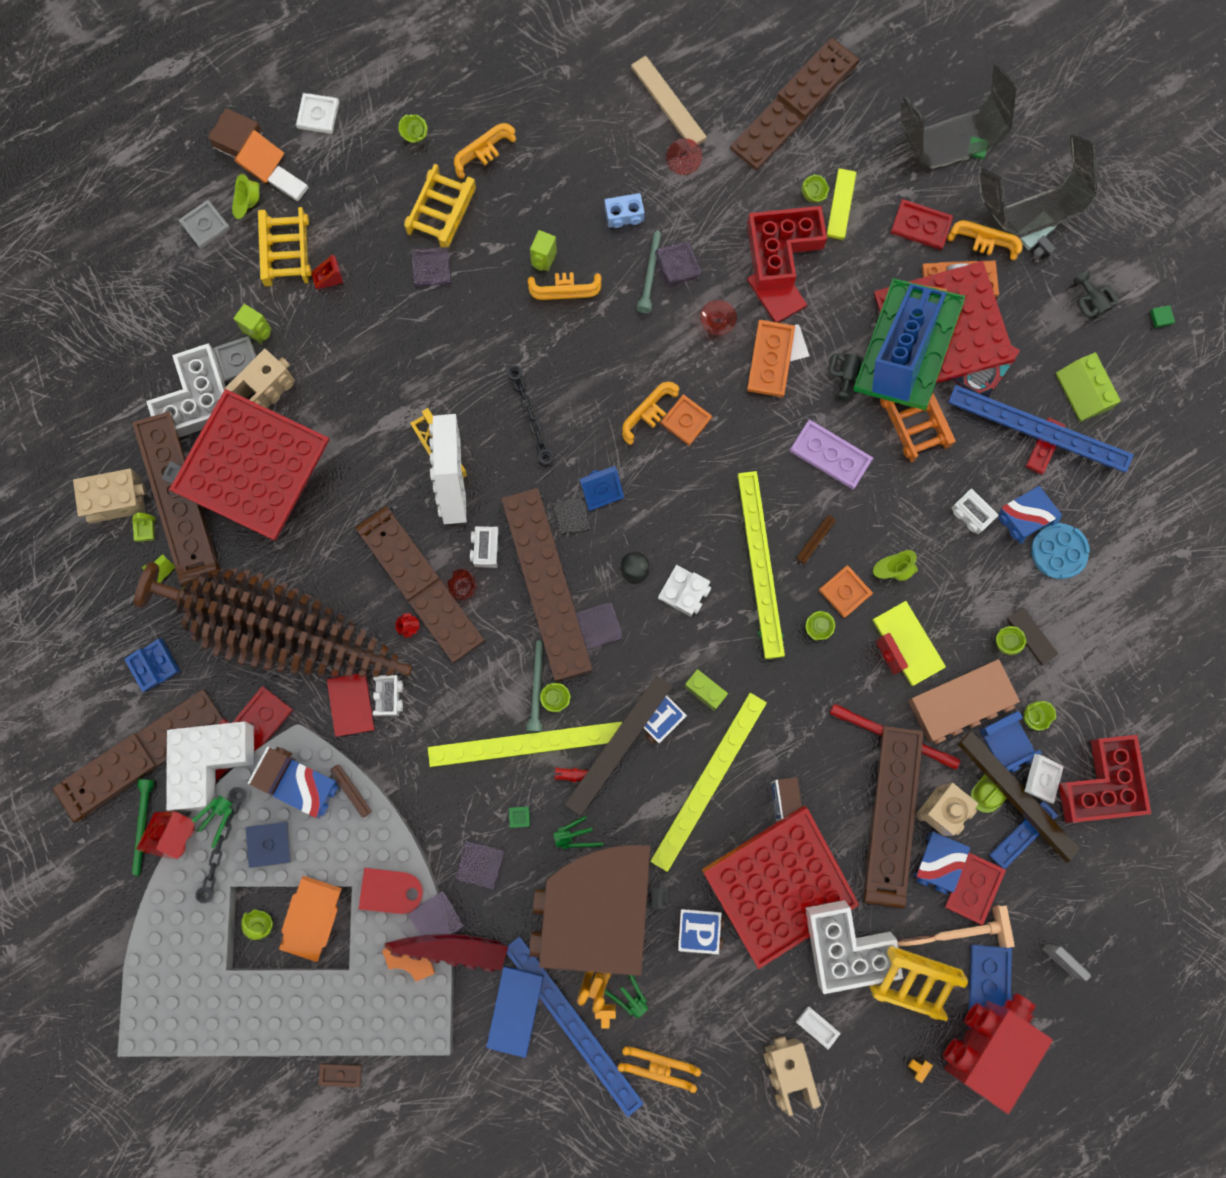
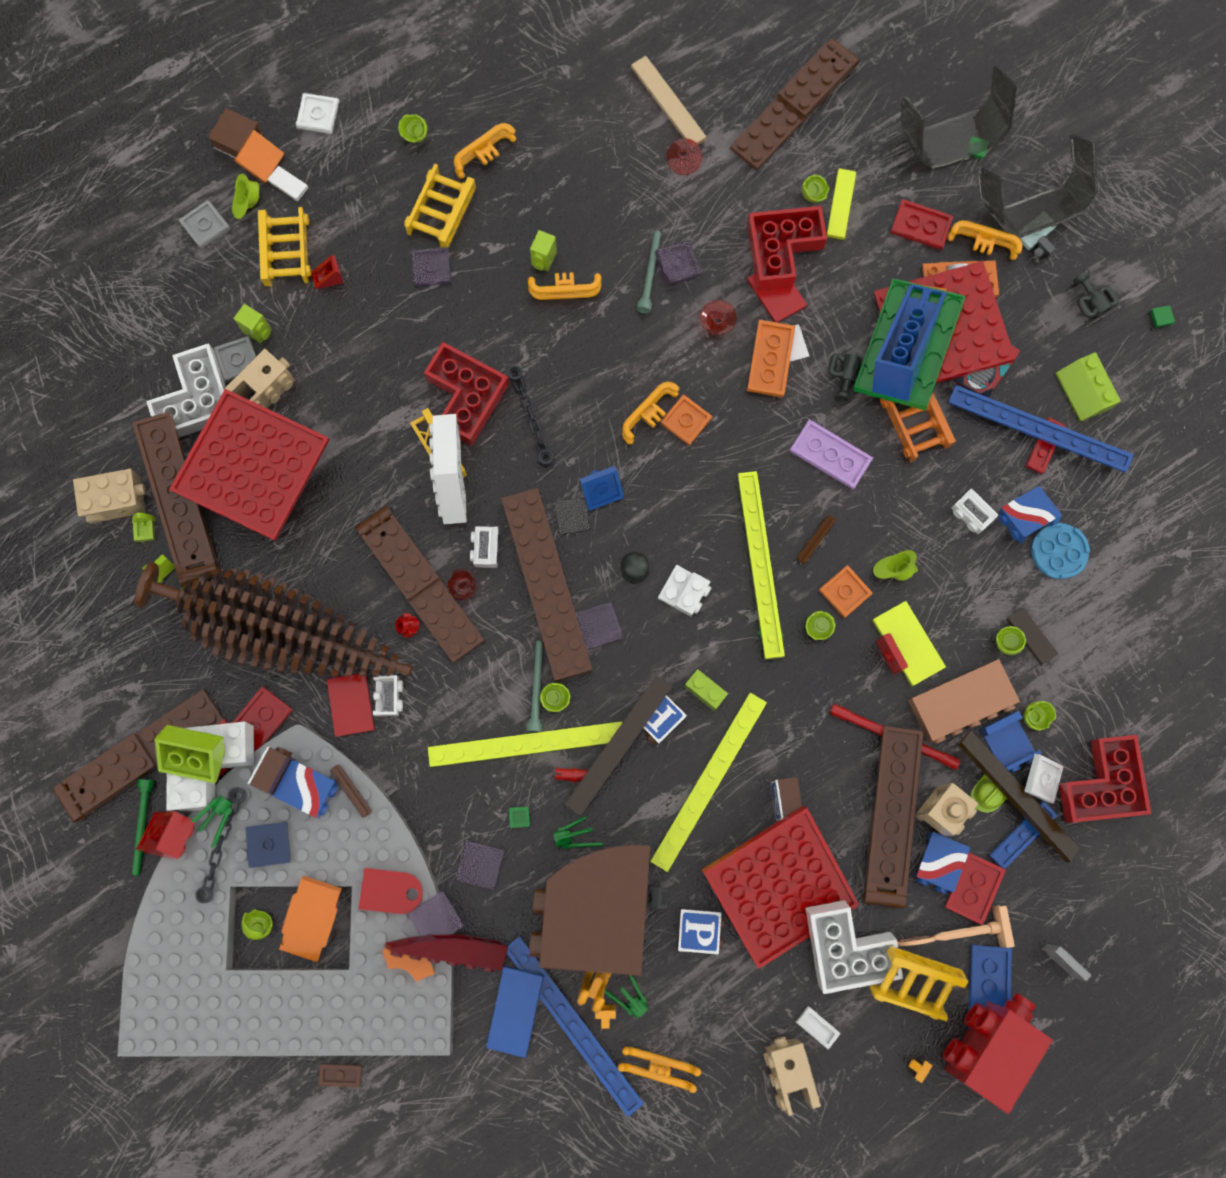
(152, 665): blue slope -> none
(171, 472): dark grey tile -> none
(189, 753): none -> lime slope
(473, 386): none -> red brick
(623, 206): light blue brick -> none

